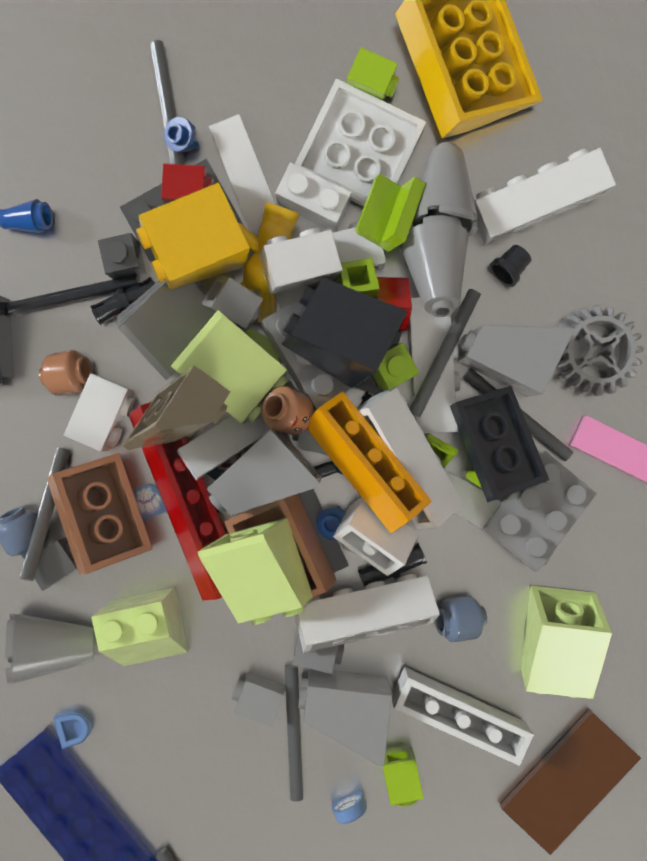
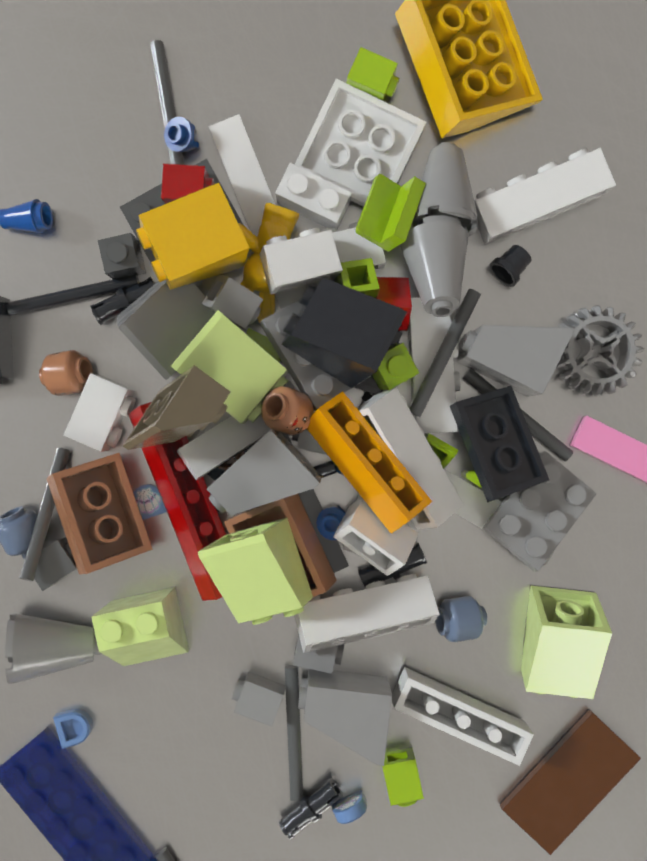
(310, 809): none -> black pin

